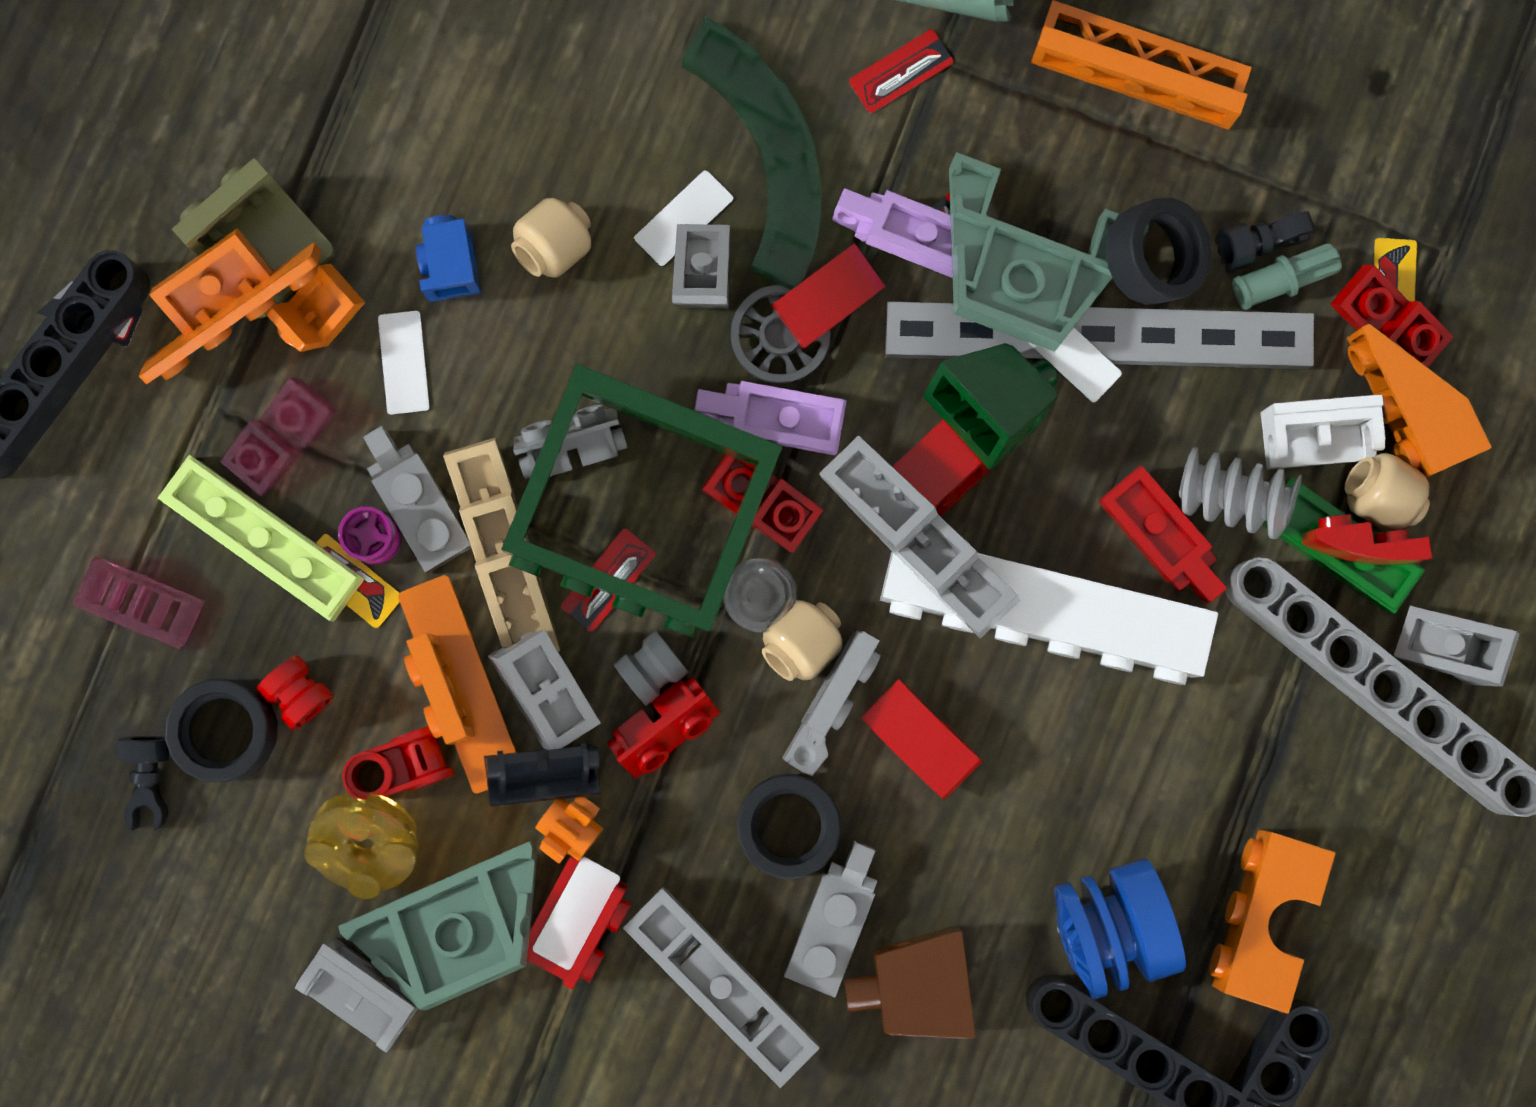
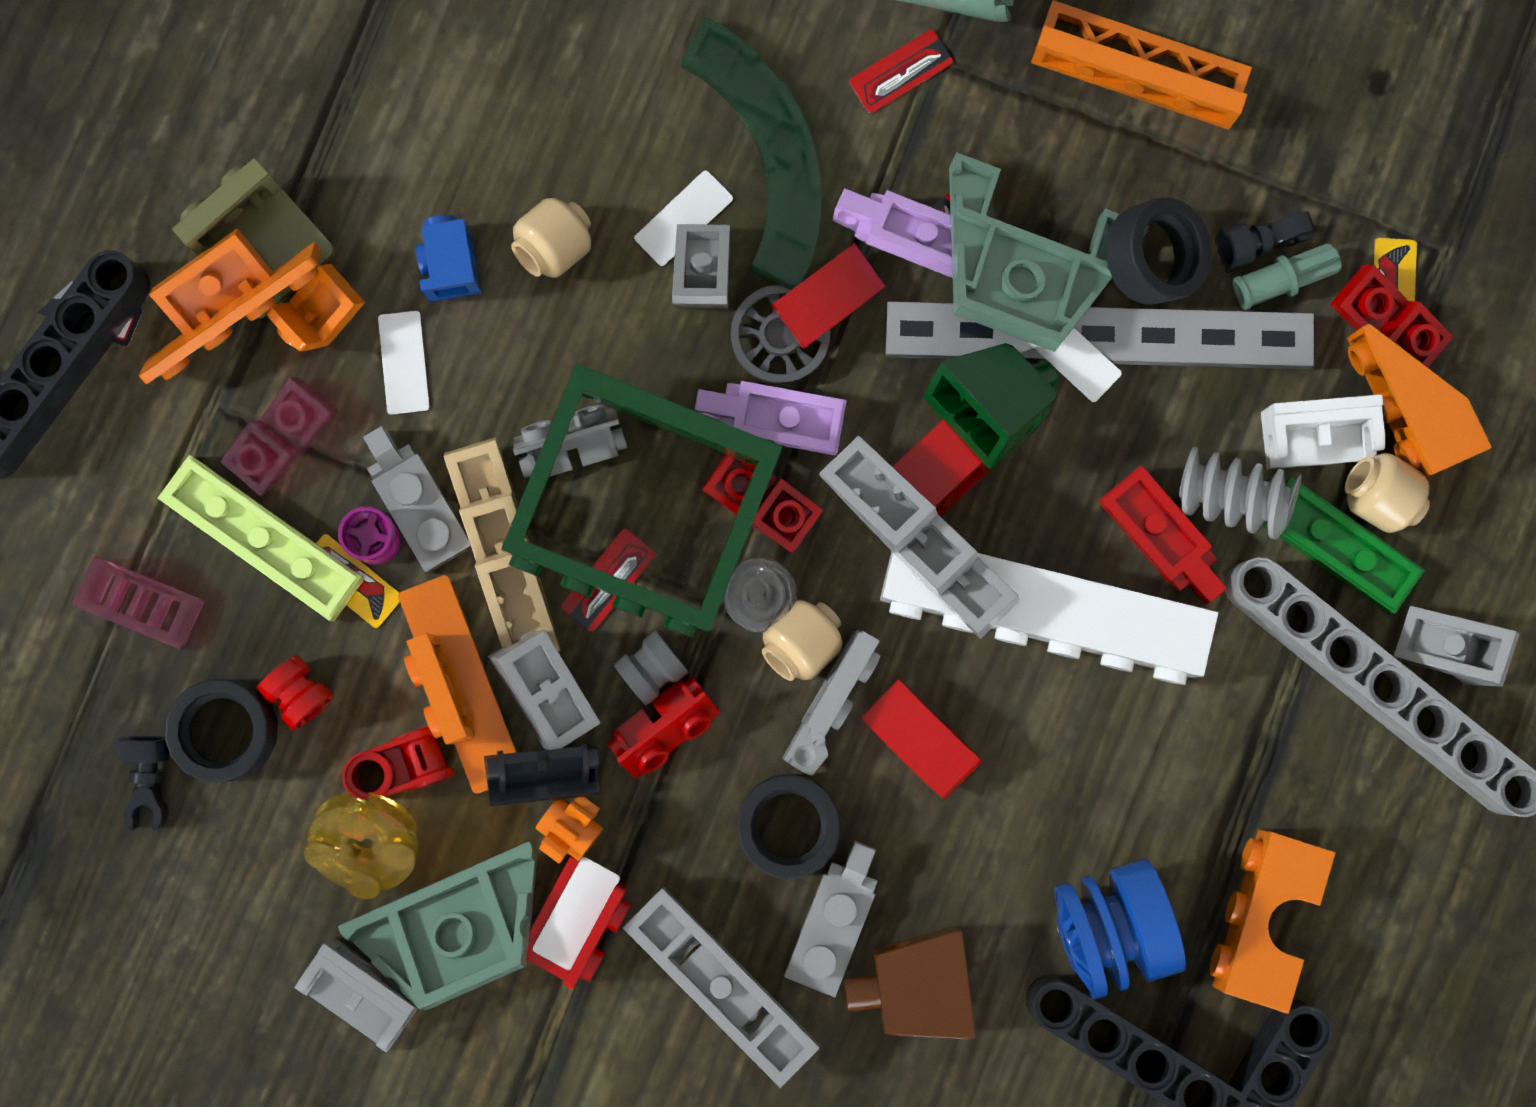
(1355, 543): red slope -> none

